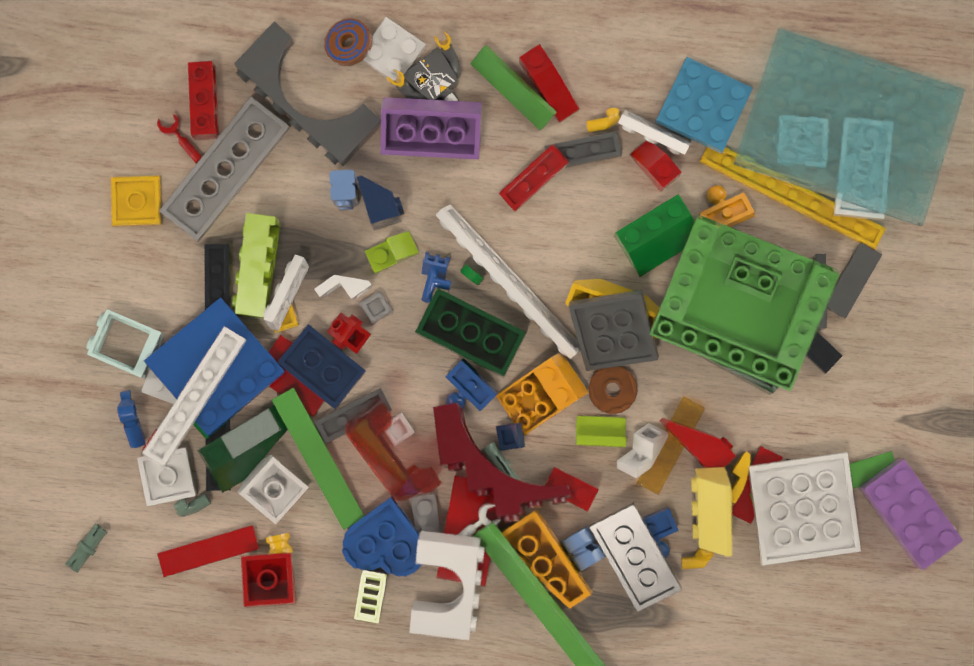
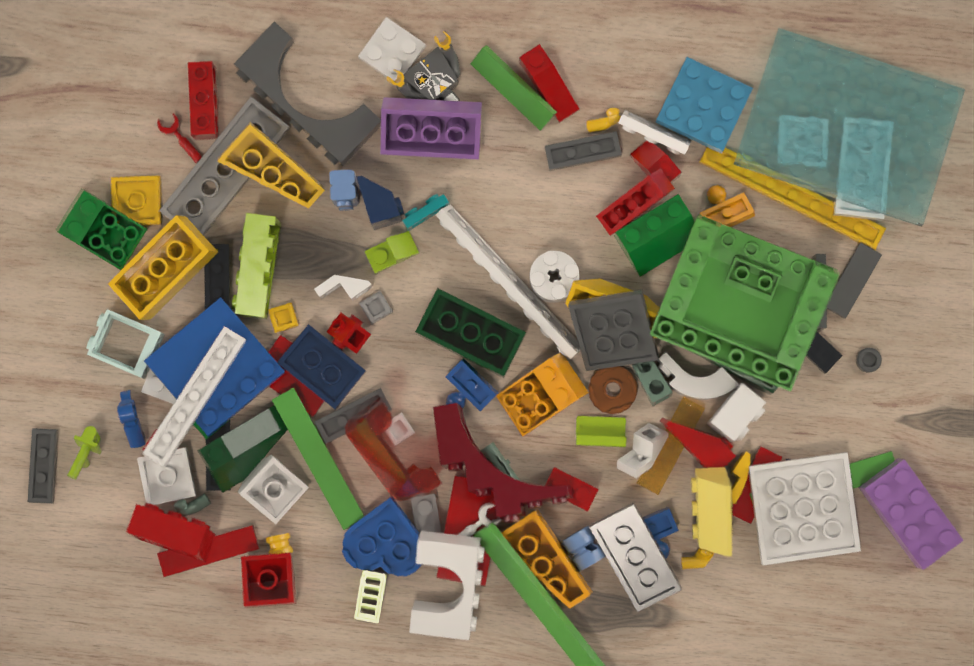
(42, 465): none -> dark grey tile
(86, 548): sand green pin -> none
(88, 442): none -> lime arm
(96, 229): none -> green slope
(162, 268): none -> yellow brick
(171, 531): none -> red brick
(269, 165): none -> yellow wedge
(285, 292): white plate -> none
(340, 33): dark orange tile -> none
(416, 217): none -> teal plate
(435, 268): blue arm -> none
(471, 274): green tile -> none
(510, 436): dark blue plate -> none
(534, 177): red tile -> none
(549, 263): none -> white brick
(635, 202): none -> red brick
(652, 382): none -> sand green leg
(696, 387): none -> white arch
(736, 413): none -> white brick
(868, 360): none -> dark grey tile

